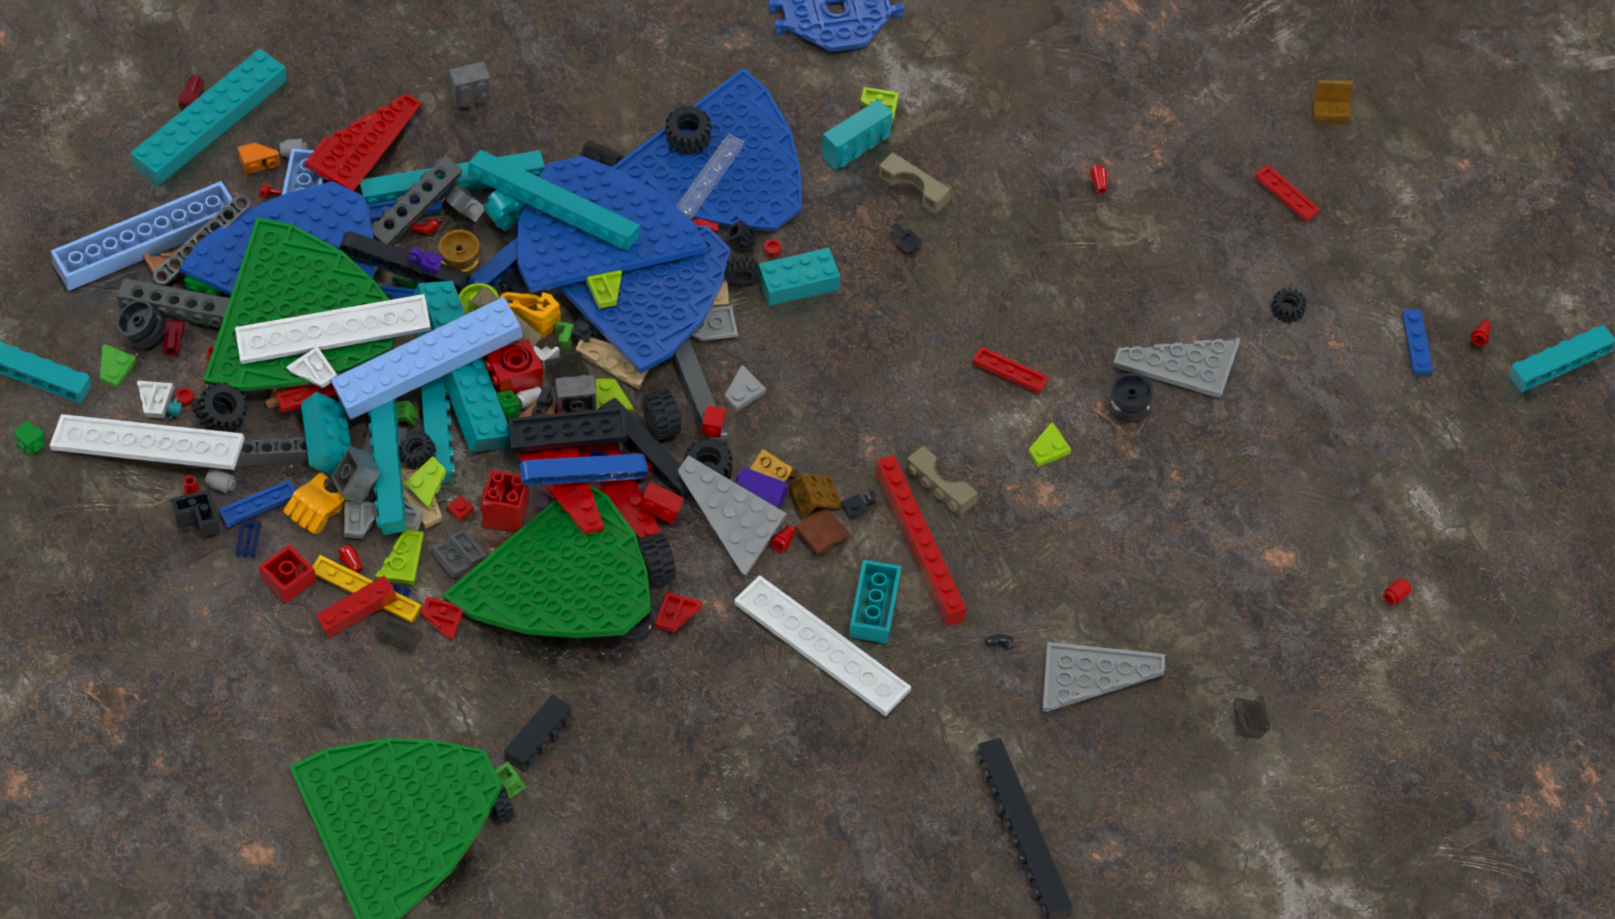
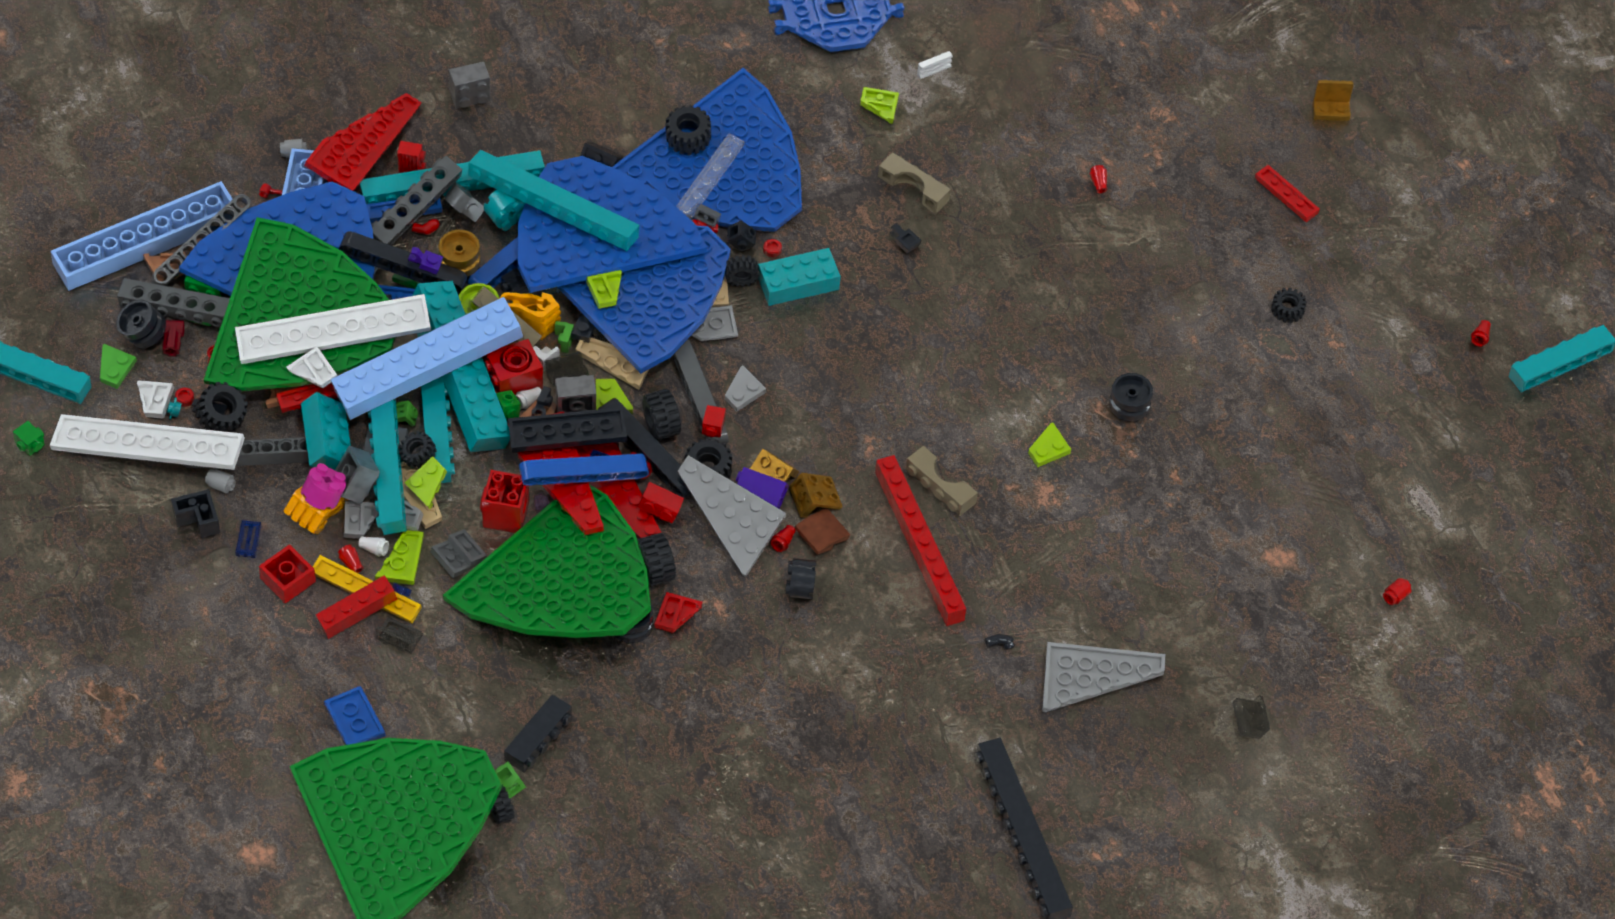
(190, 486): red cone -> none
(191, 92): dark red piece -> none
(208, 117): teal brick -> none
(257, 158): orange slope -> none
(257, 503): blue plate -> none
(323, 487): none -> dark pink brick
(354, 717): none -> blue tile
(375, 545): none -> white cone
(410, 157): none -> red brick
(442, 616): red wing -> none
(460, 508): red plate -> none
(707, 215): none -> dark grey piece
(801, 579): none -> black brick
(822, 645): white plate -> none
(857, 135): teal brick -> none
(858, 506): black plate -> none
(875, 601): teal brick -> none
(934, 65): none -> white tile
(1010, 370): red plate -> none
(1194, 366): light grey wing -> none
(1417, 342): blue plate -> none

